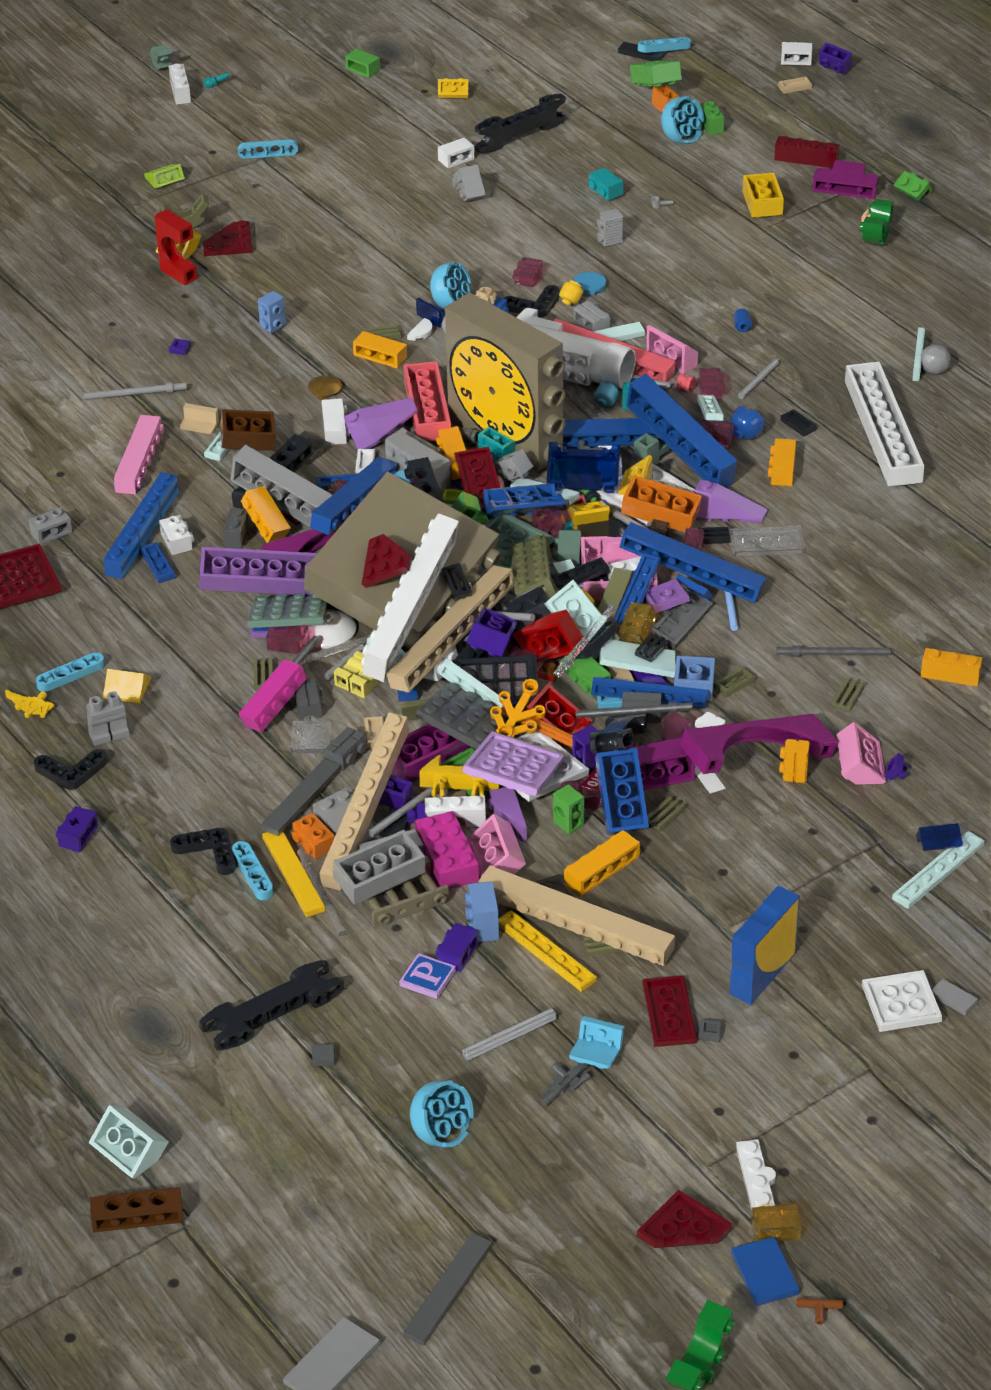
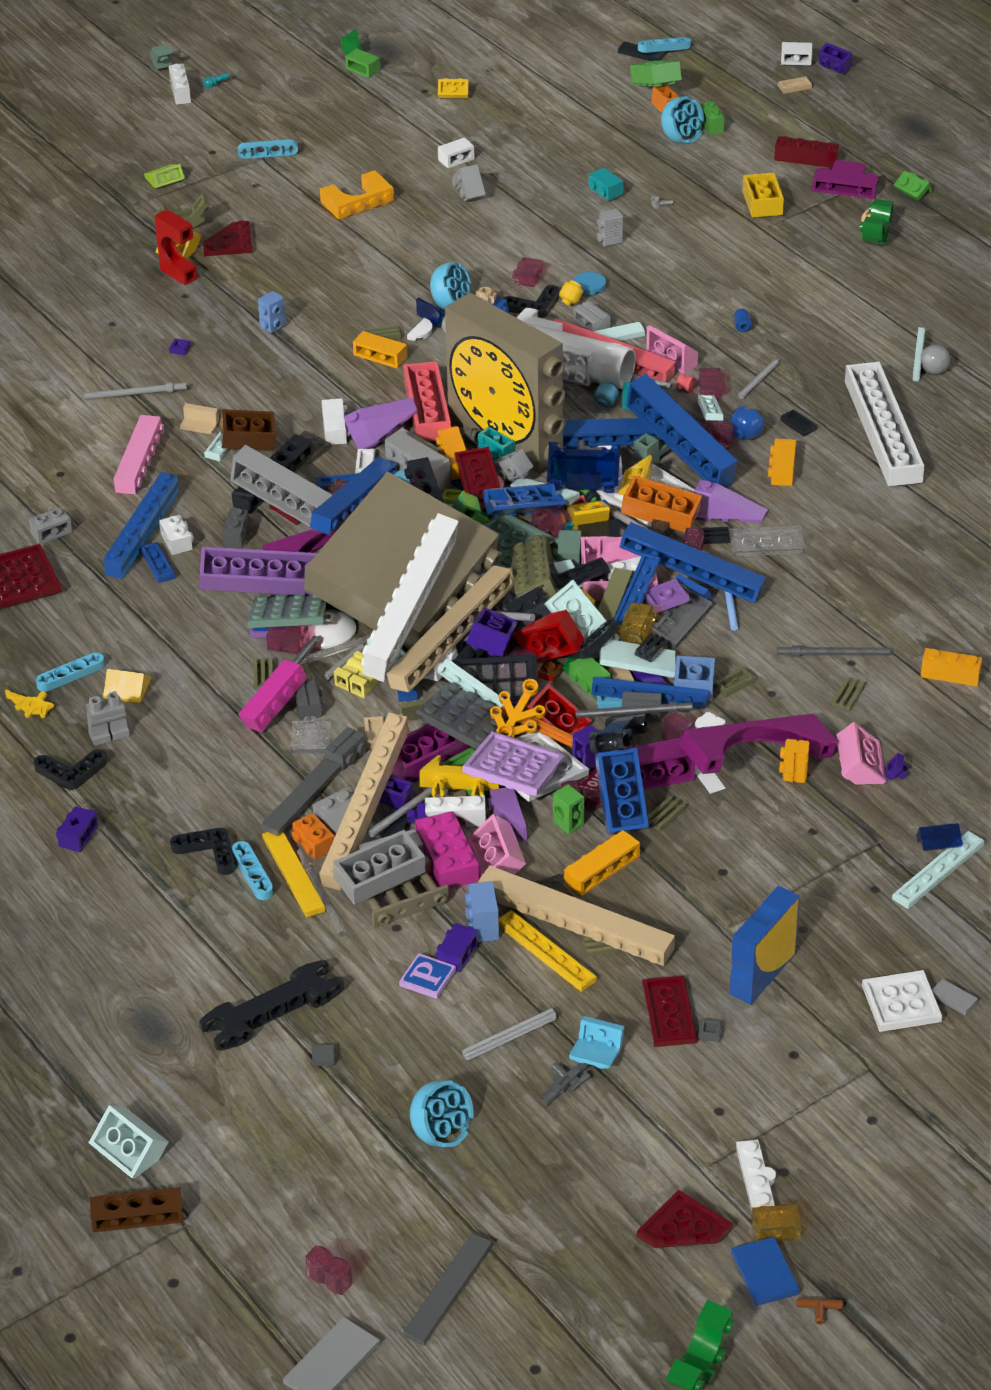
(265, 514): light orange brick -> none
(325, 386): pearl gold dish -> none
(328, 1270): none -> clear pink brick
(343, 205): none -> light orange arch
(350, 42): none -> green slope
(384, 561): dark red plate -> none
(461, 593): black tile -> none
(499, 130): black piece -> none
(568, 660): clear bar -> none

